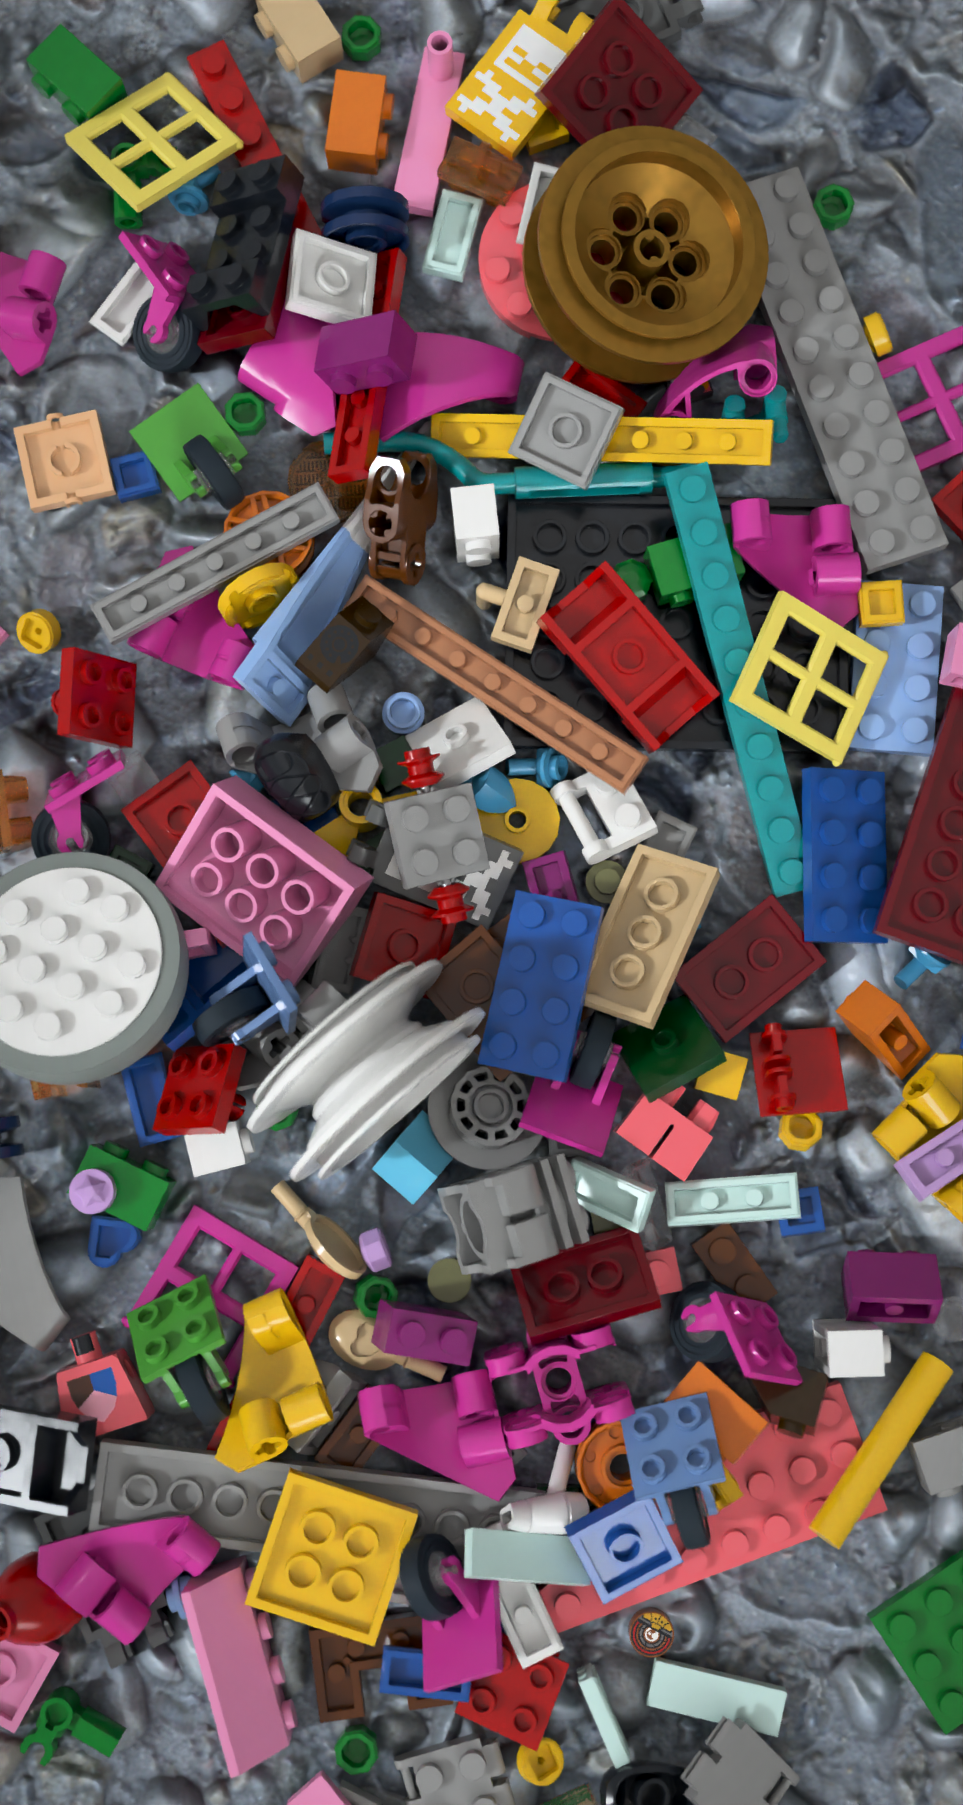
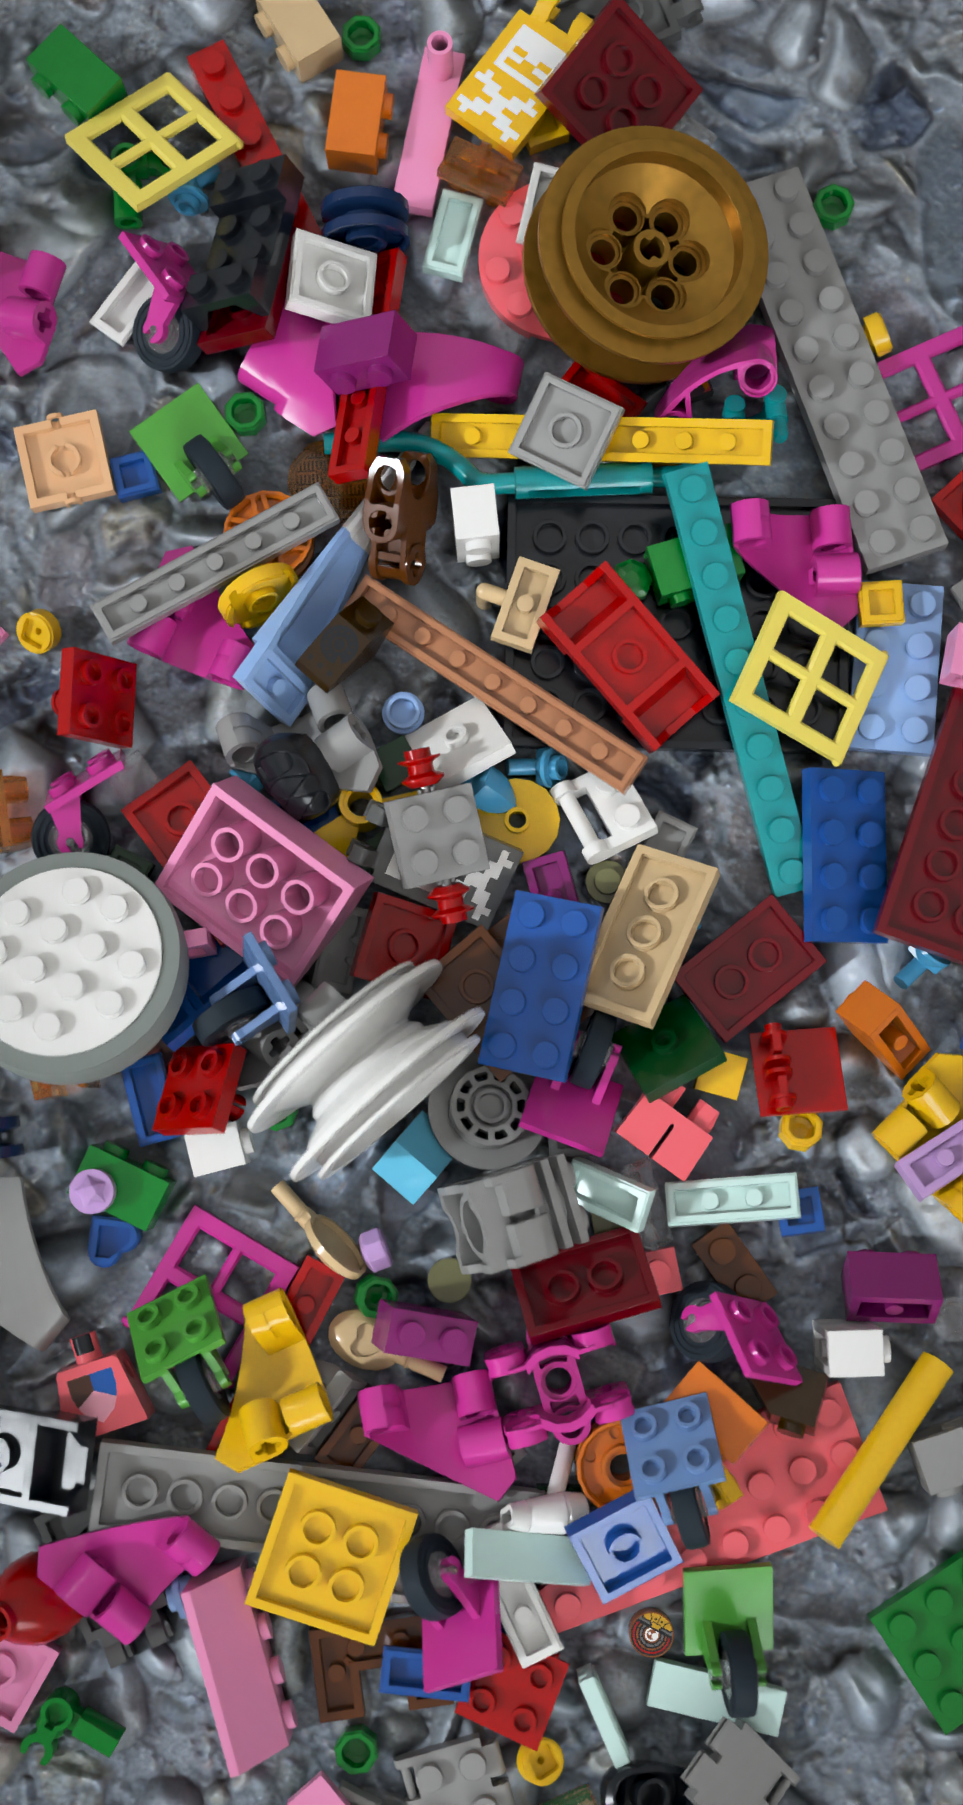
(730, 1625): none -> bright green plate

